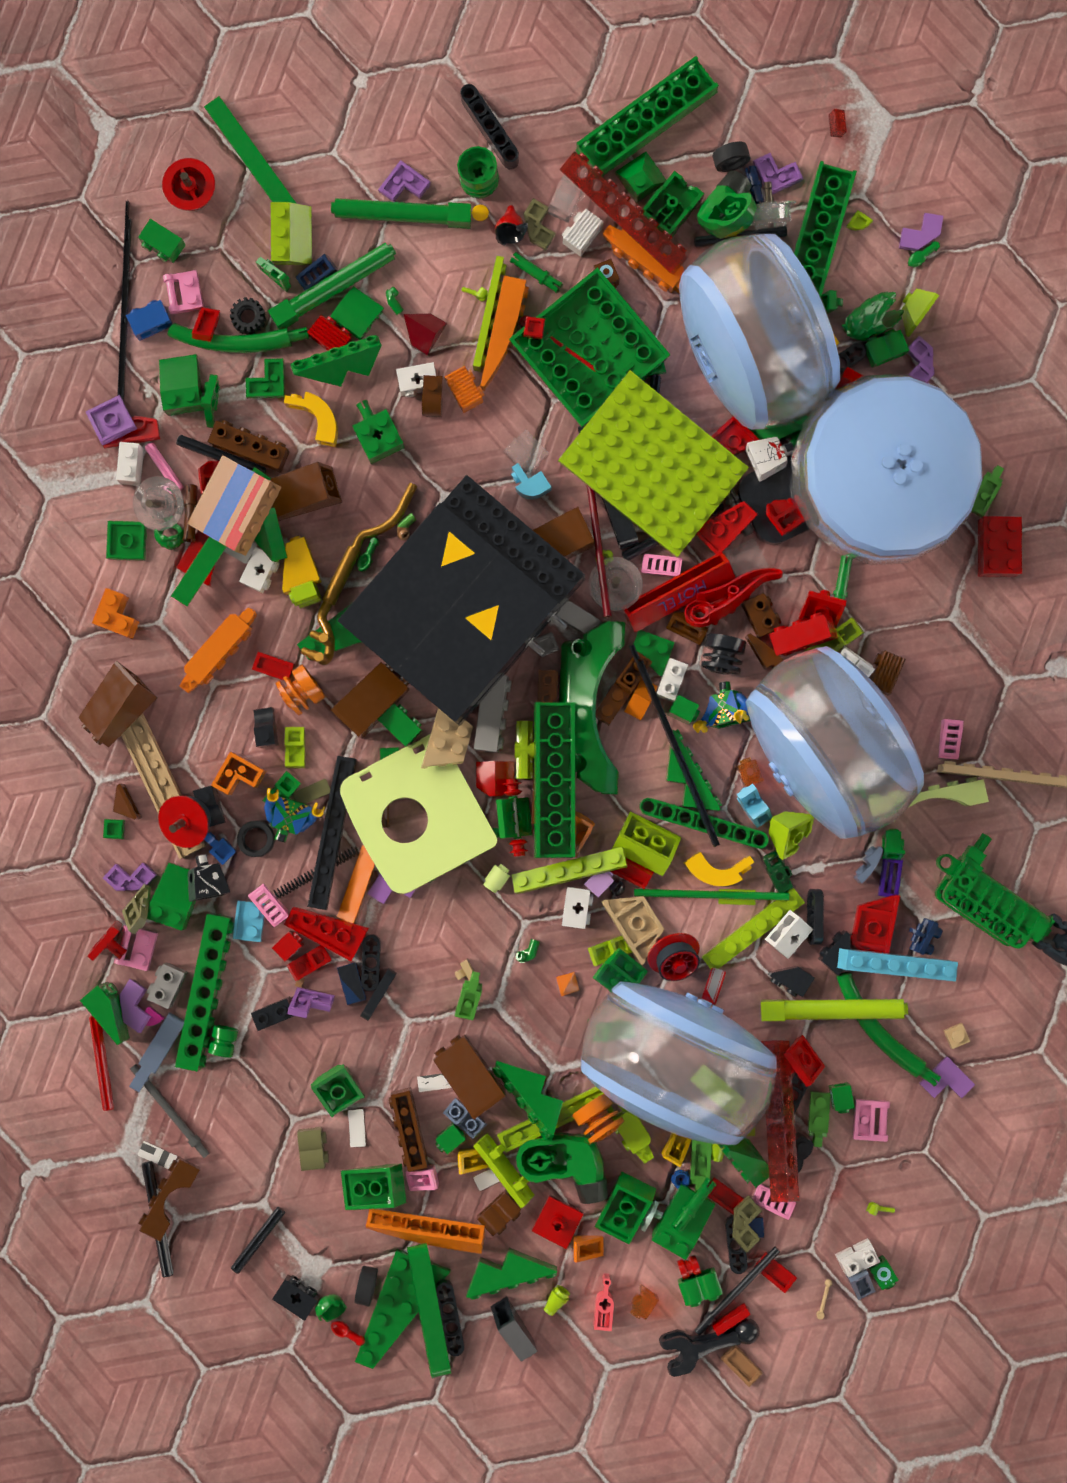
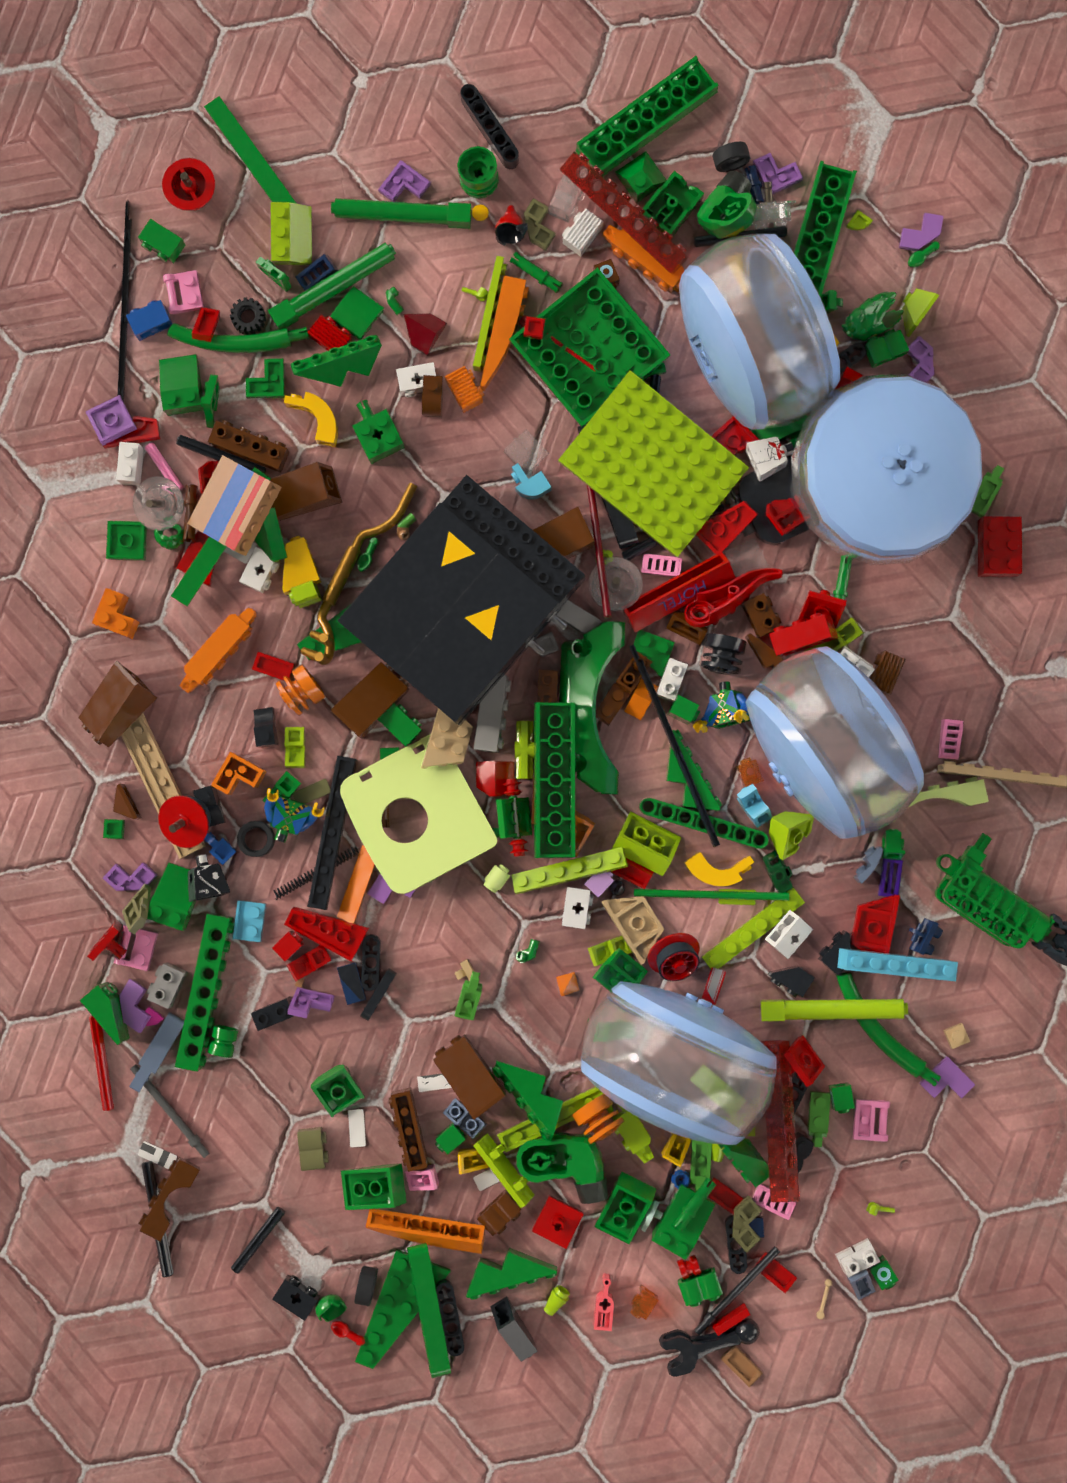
(274, 916): bright pink slope -> none
(587, 1247): orange slope -> none
(815, 916): black beam -> none
(837, 123): clear red piece -> none

